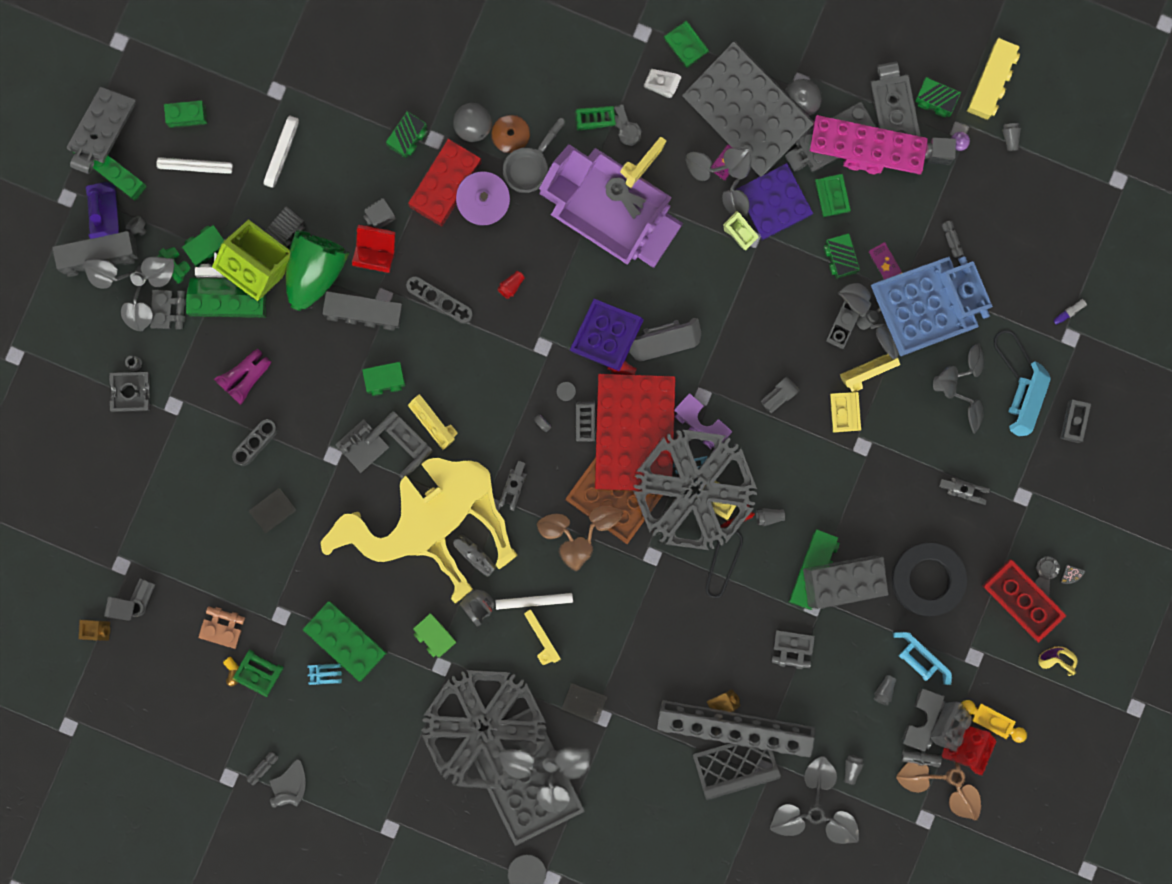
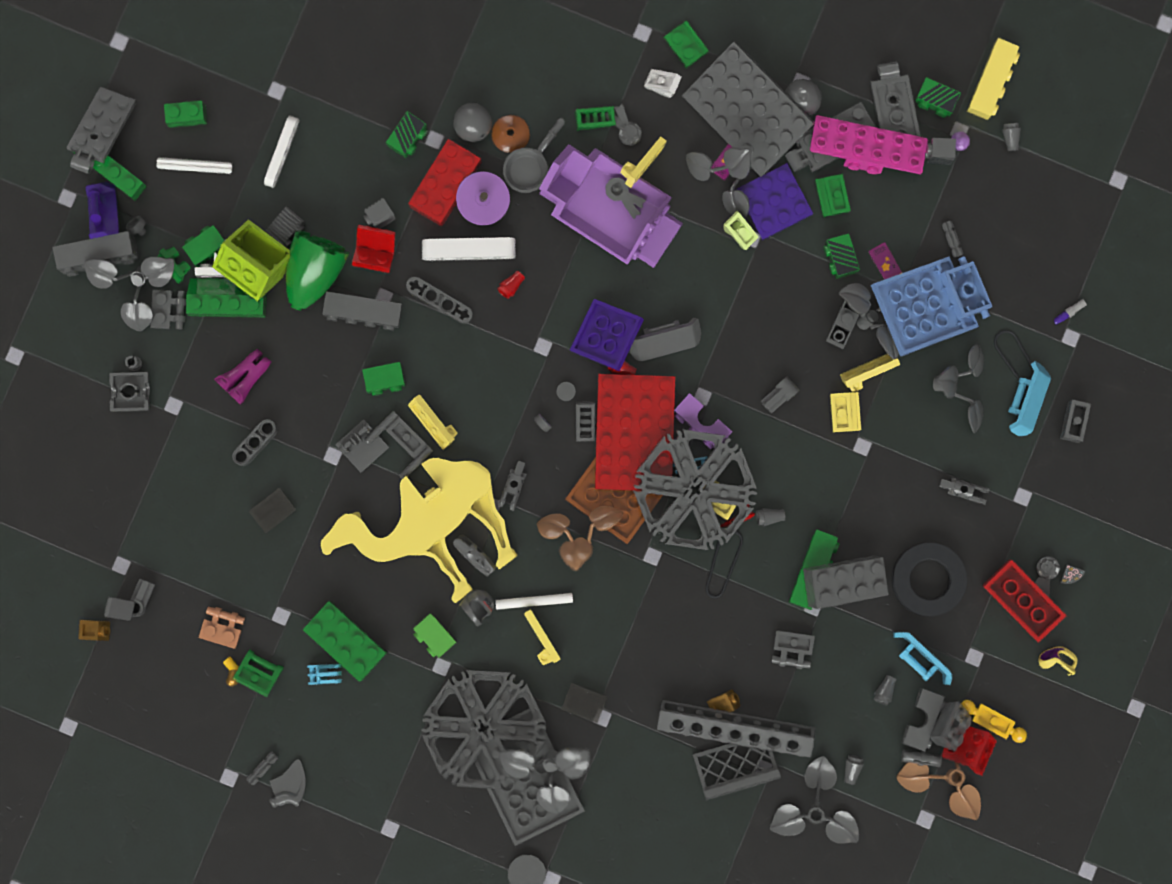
(468, 248): none -> white beam

